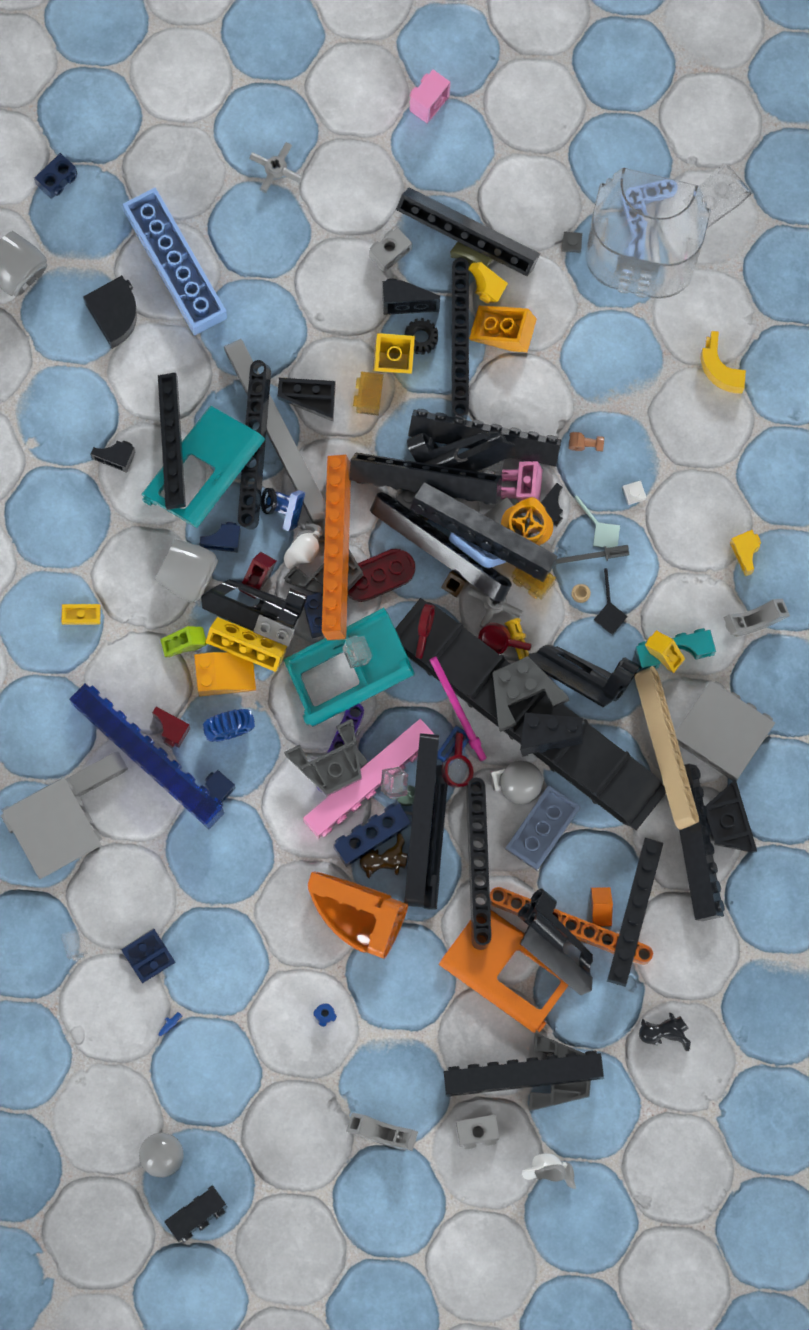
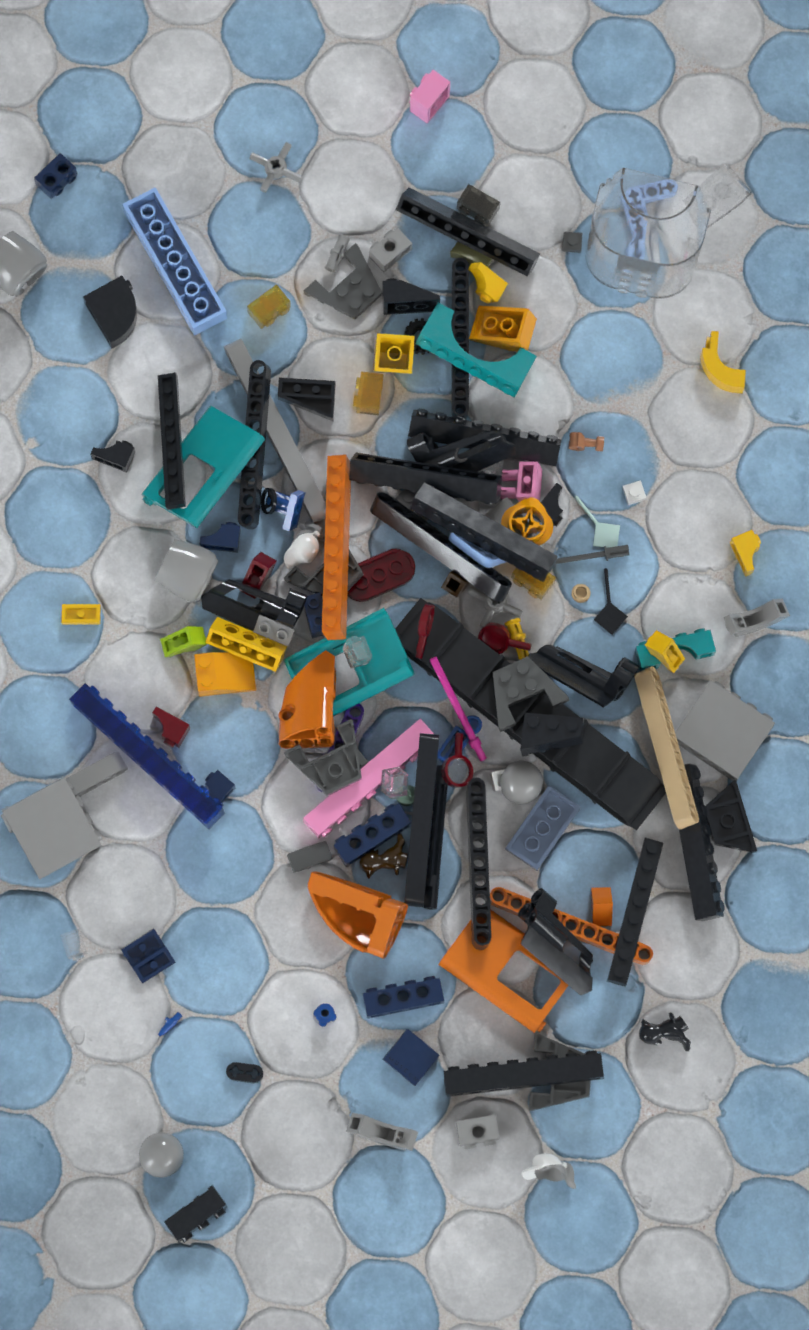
(228, 725): blue gear -> none
(246, 1068): none -> black beam
(269, 306): none -> clear yellow brick
(308, 706): none -> orange panel
(309, 856): none -> dark grey slope
(337, 253): none -> light grey pin
(354, 292): none -> dark grey wing
(375, 1009): none -> dark blue brick
(411, 1057): none -> dark blue slope
(475, 723): none -> blue plate
(478, 205): none -> clear smoke brick
(503, 375): none -> teal arch

